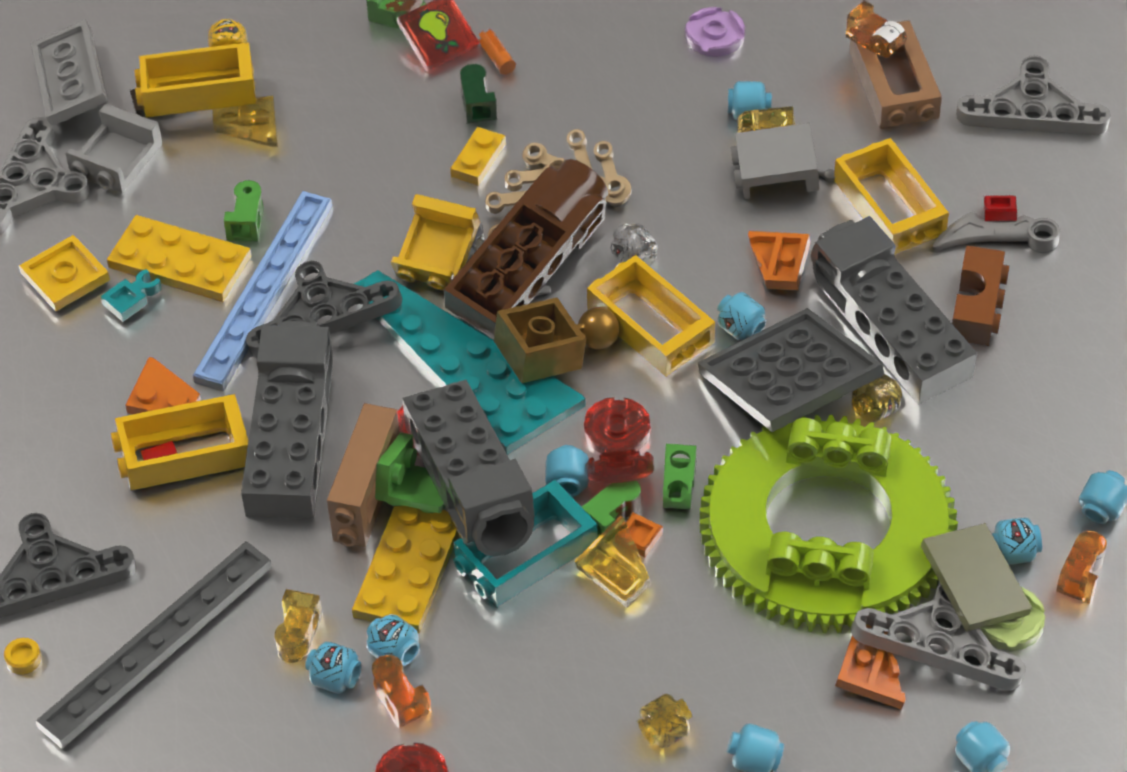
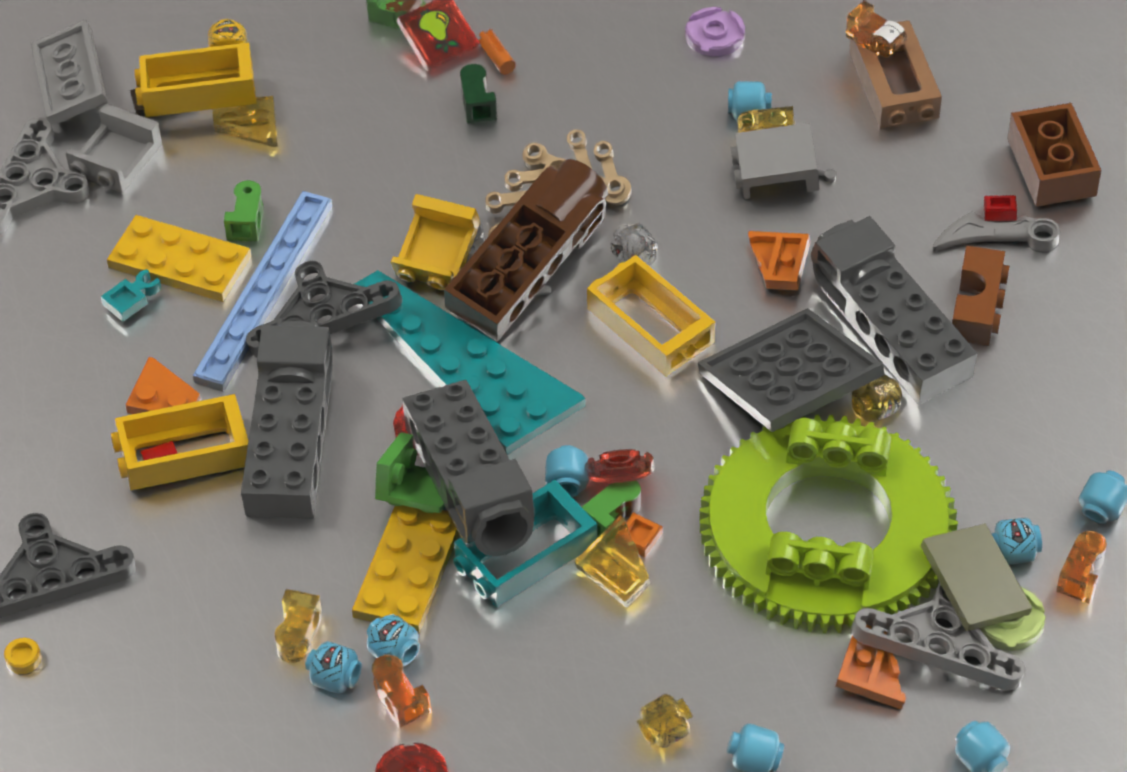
(64, 272): yellow plate -> none
(153, 645): dark grey plate -> none
(352, 495): medium nougat piece -> none
(478, 156): yellow plate -> none
(546, 341): pearl gold brick -> none
(617, 425): clear red tile -> none
(679, 476): bright green leg -> none
(741, 316): medium azure head -> none
(887, 160): yellow piece -> none
(1049, 104): light grey beam -> none
(1054, 154): none -> dark orange brick

